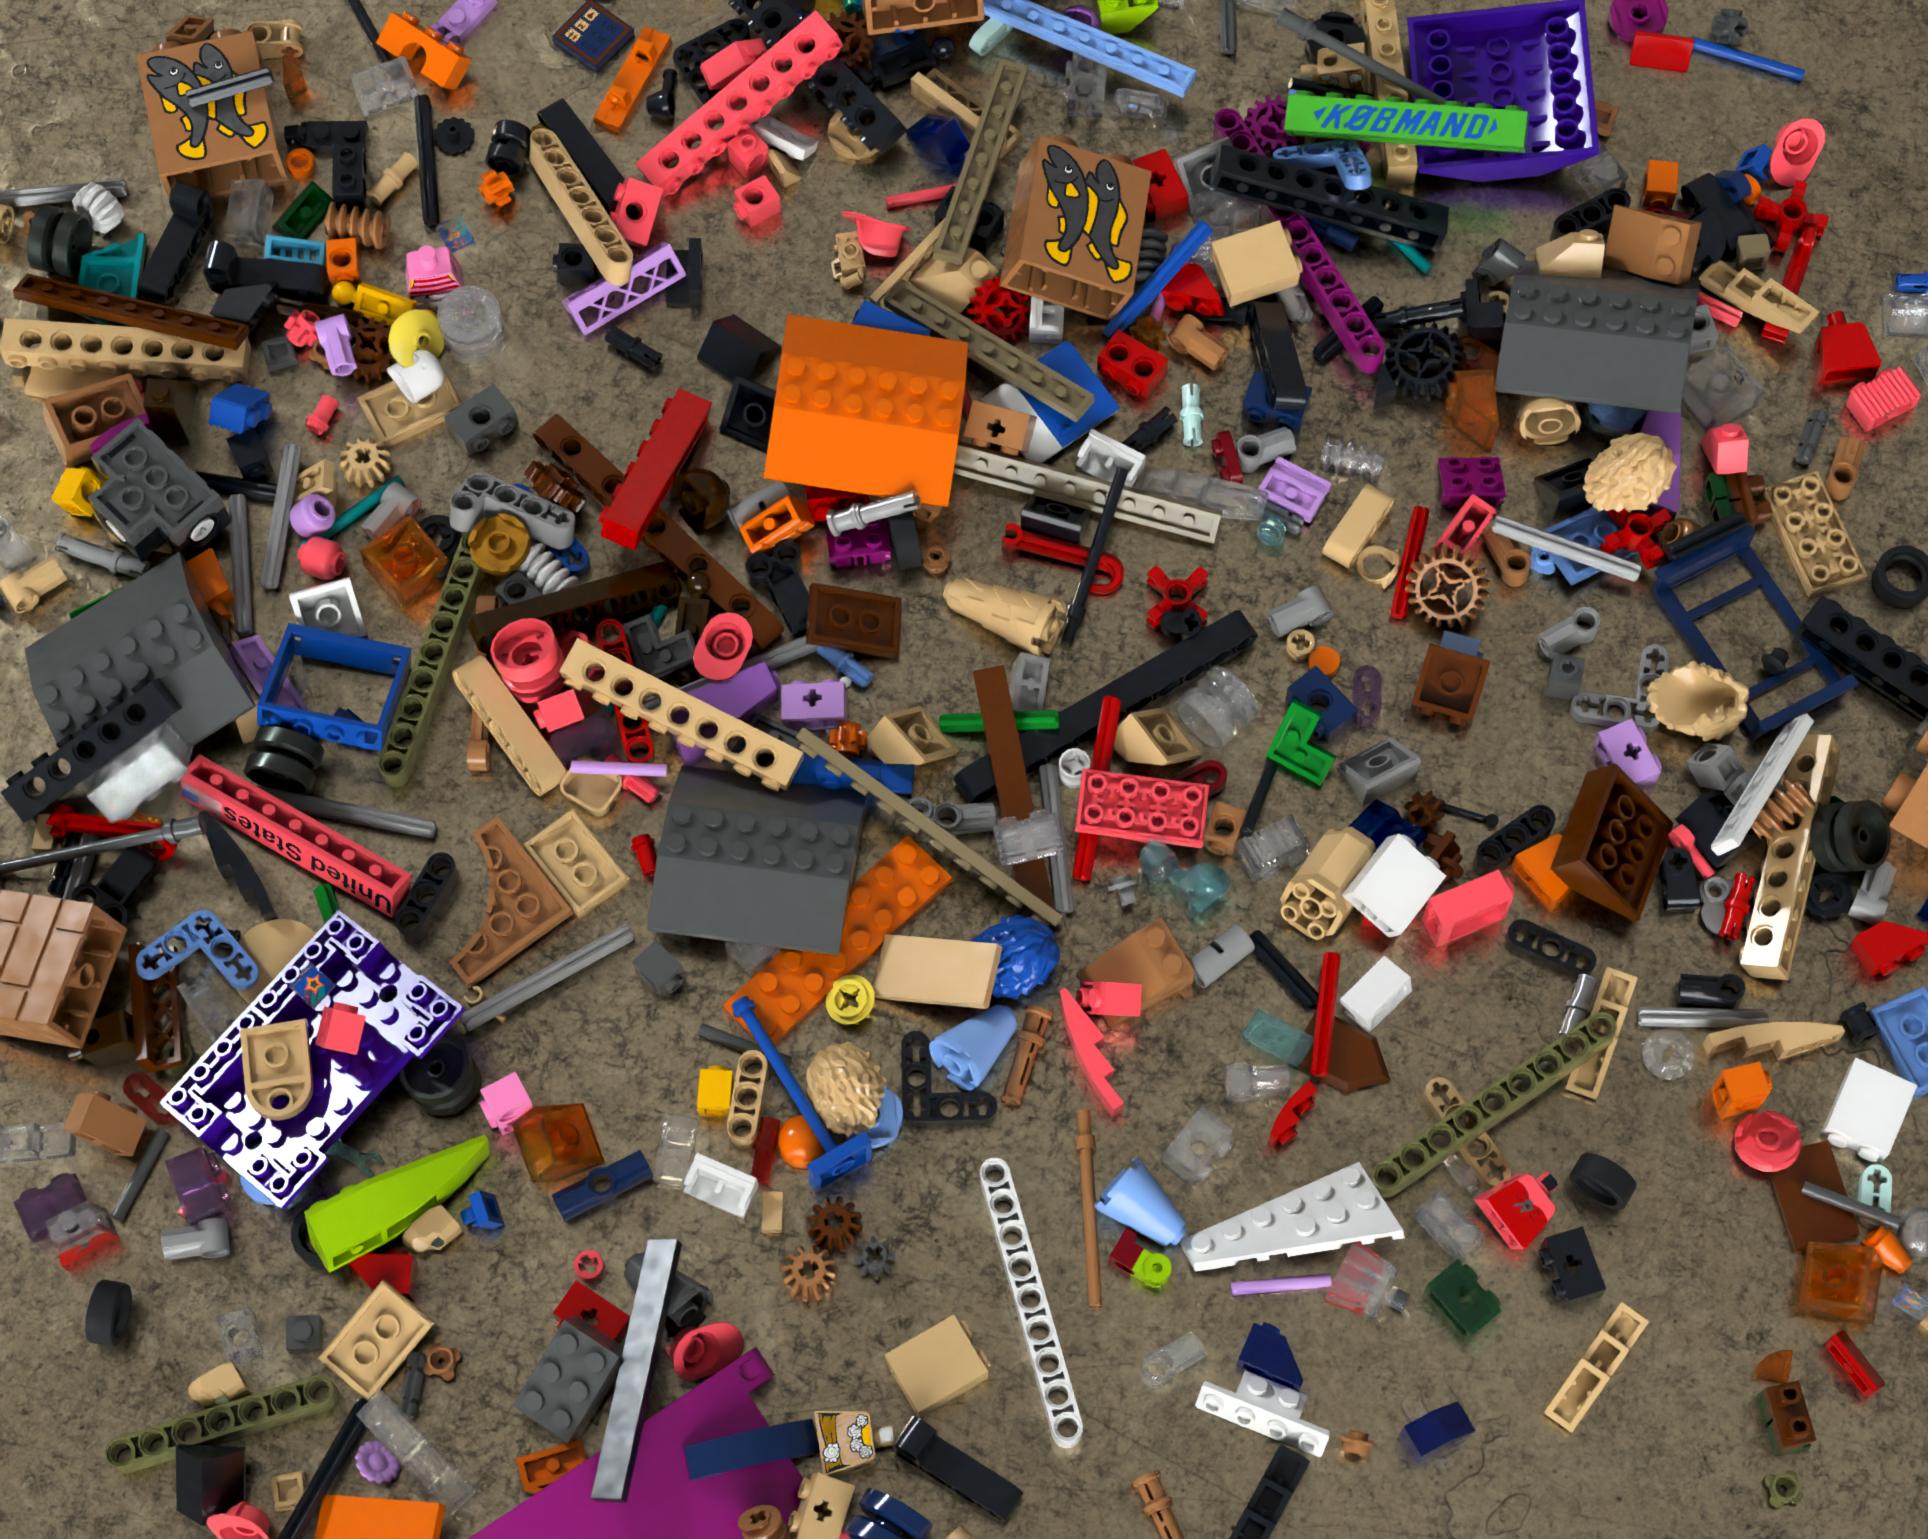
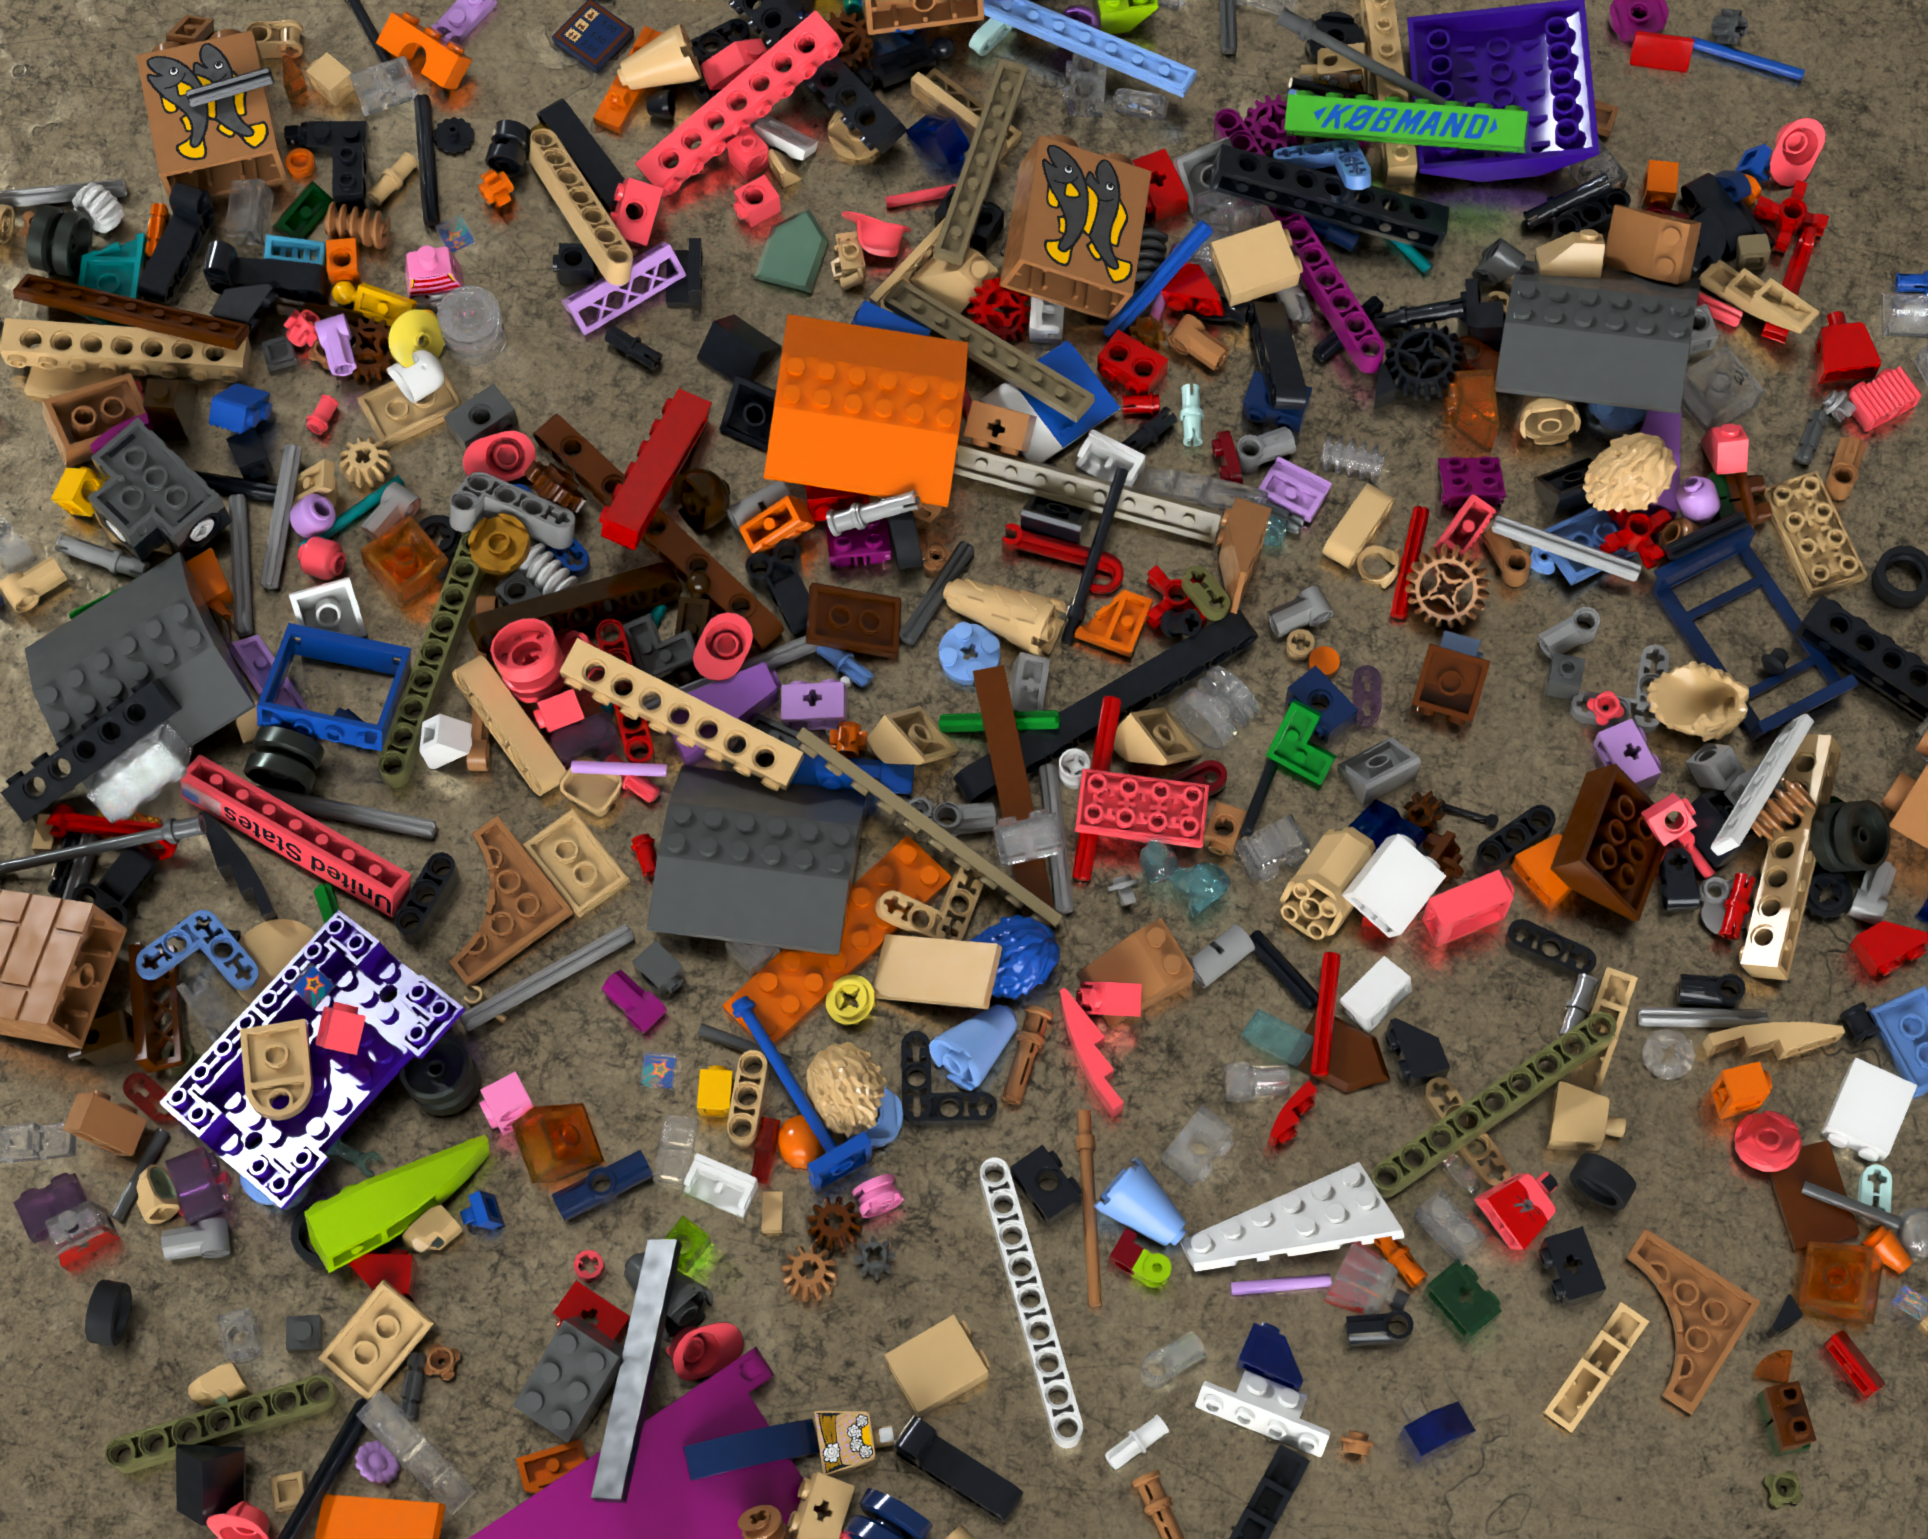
(155, 227): none -> orange axle
(156, 1195): none -> tan rock
(330, 79): none -> tan brick
(444, 740): none -> white slope
(500, 455): none -> coral piece
(639, 1007): none -> magenta piece
(658, 1070): none -> clear tile
(661, 62): none -> tan cone
(687, 1231): none -> clear neon green brick
(793, 253): none -> sand green tile
(877, 1196): none -> bright pink wheel
(934, 594): none -> dark grey axle
(936, 919): none -> tan beam
(964, 637): none -> light blue plate
(1050, 1204): none -> black brick
(1117, 624): none -> orange wing
(1136, 1442): none -> white axle
(1143, 404): none -> red pin
(1205, 593): none -> olive beam
(1241, 546): none -> medium nougat slope
(1374, 1329): none -> black piece
(1401, 1258): none -> orange pin
(1418, 1053): none -> black slope
(1567, 200): none -> black pin
(1581, 1120): none -> tan torso
(1607, 699): none -> coral plate
(1657, 813): none -> coral brick
(1698, 499): none -> lavender head
(1704, 1311): none -> medium nougat plate
(1785, 1317): none -> black slope
(1838, 406): none -> light grey plate

